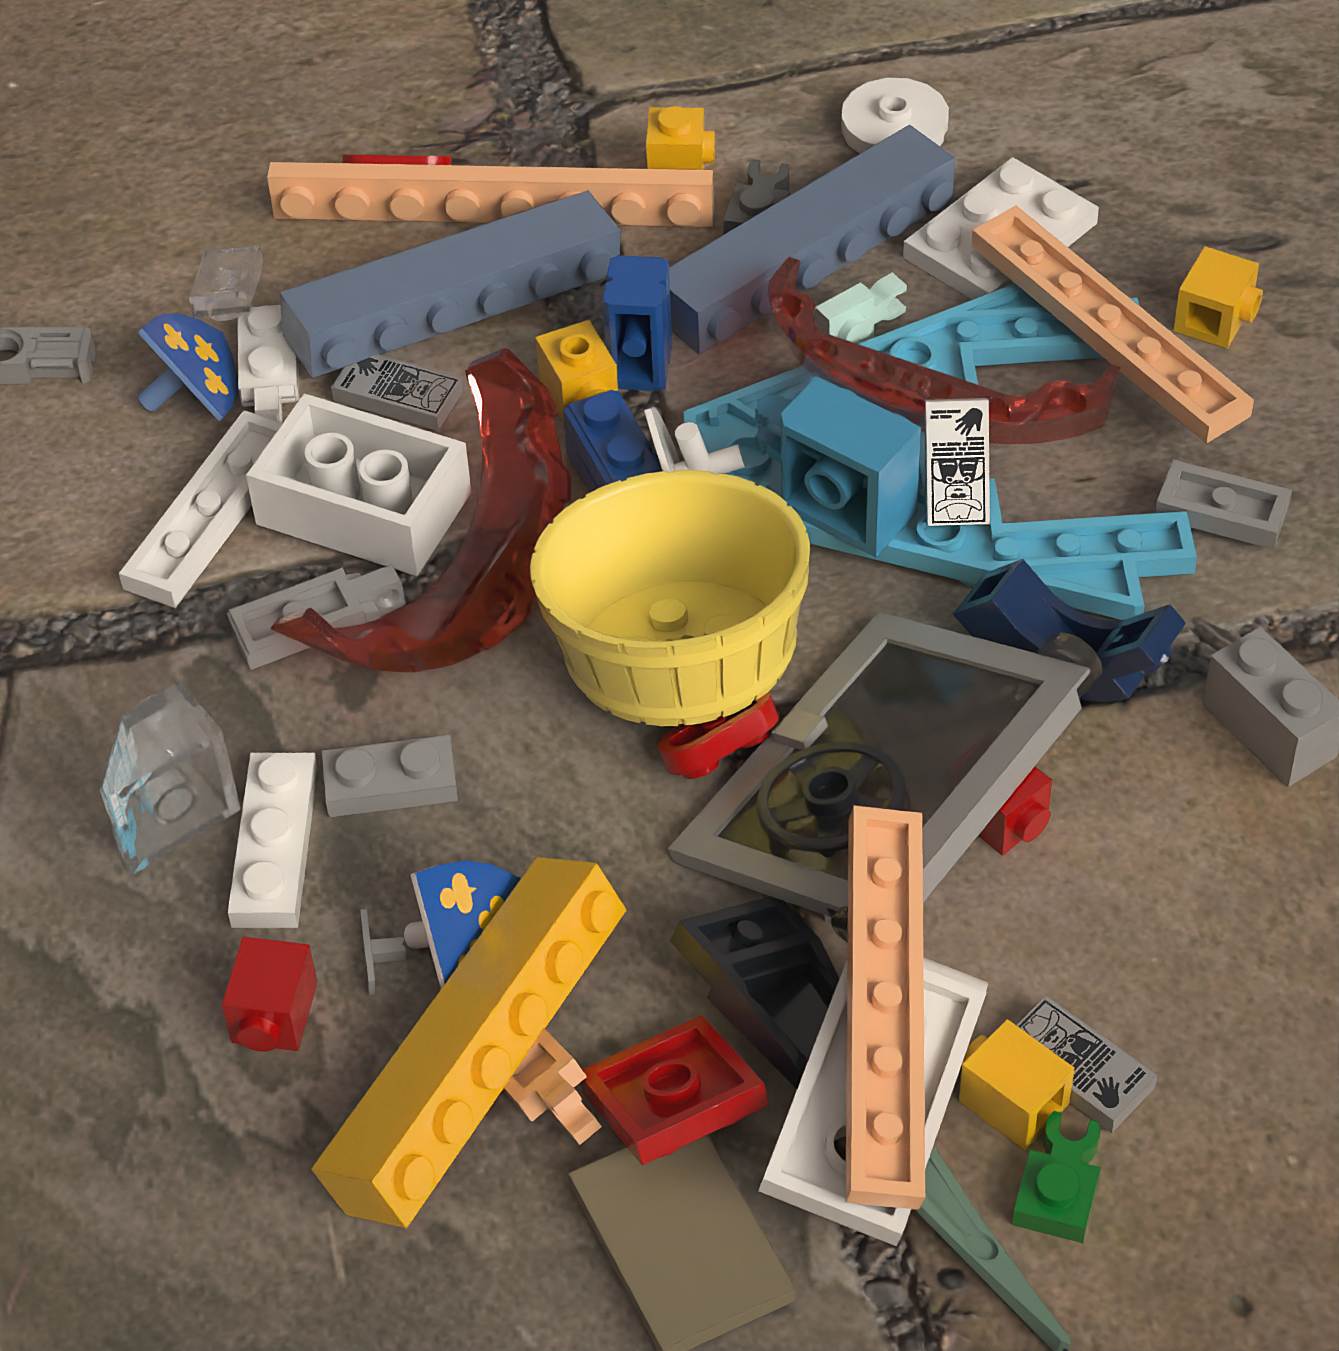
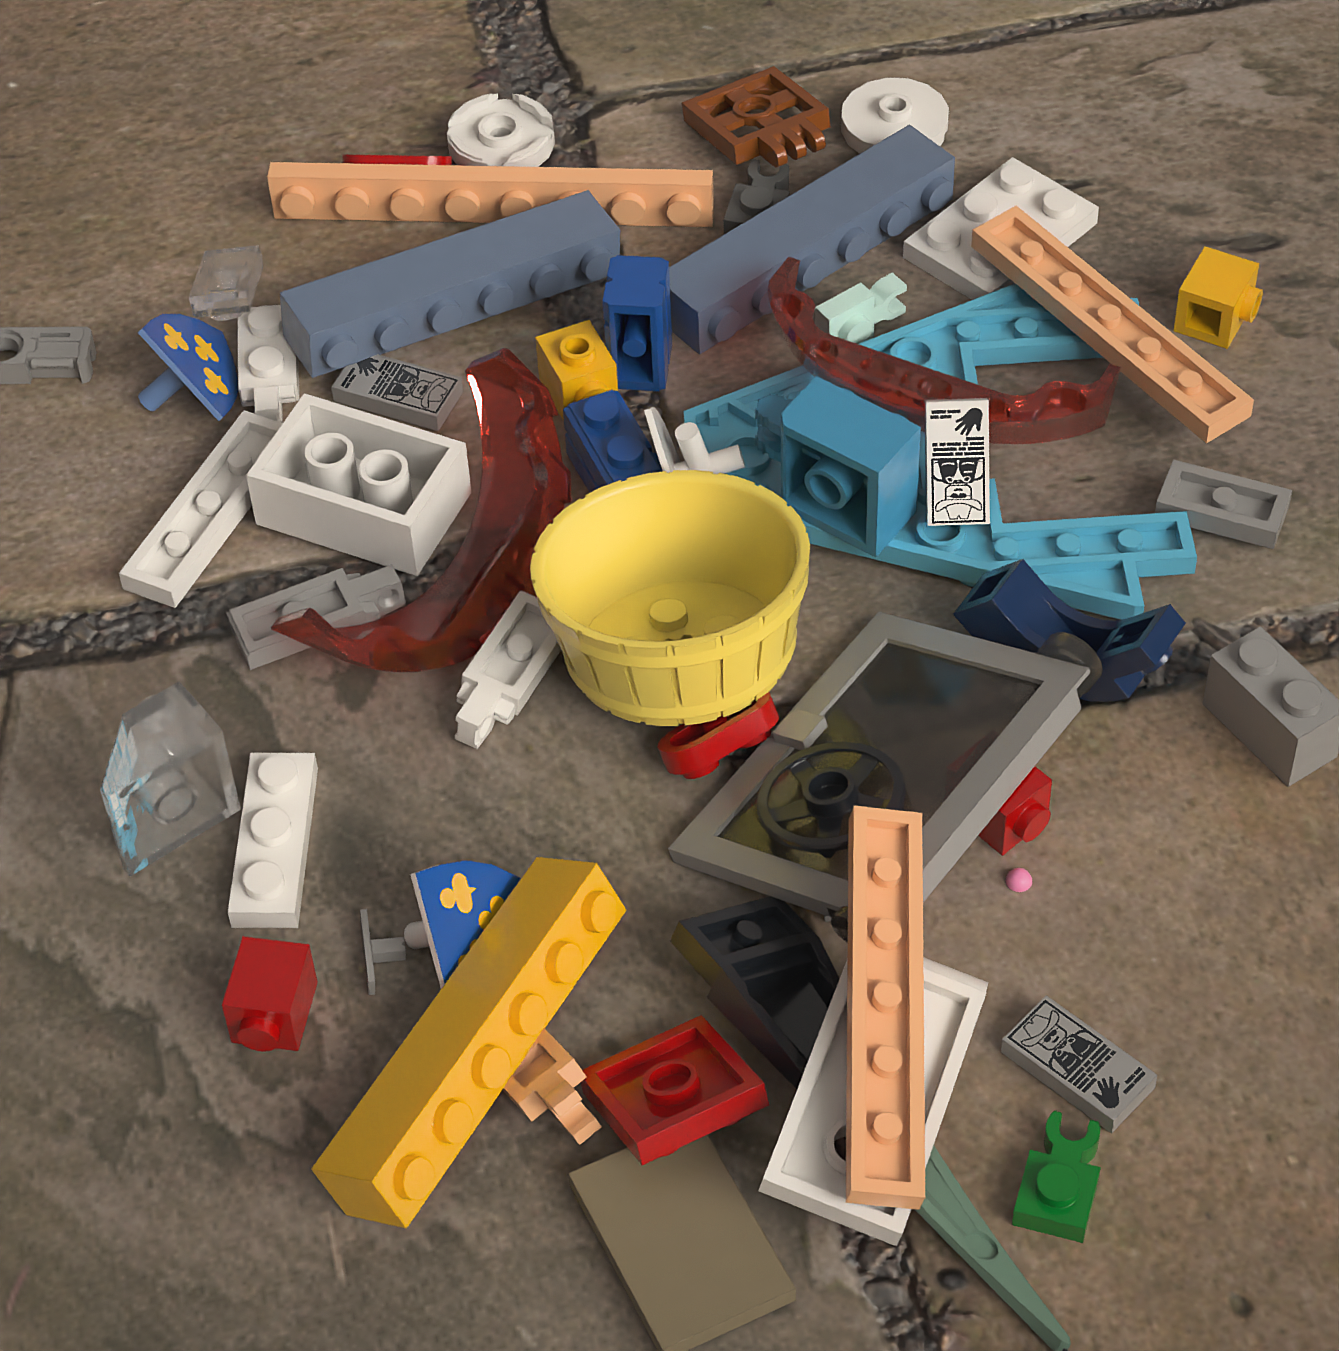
(389, 776): light grey plate -> none
(500, 132): none -> white plate
(505, 670): none -> white hinge
(678, 139): yellow brick -> none
(776, 136): none -> dark orange piece
(1014, 1083): yellow brick -> none
(1018, 880): none -> bright pink piece

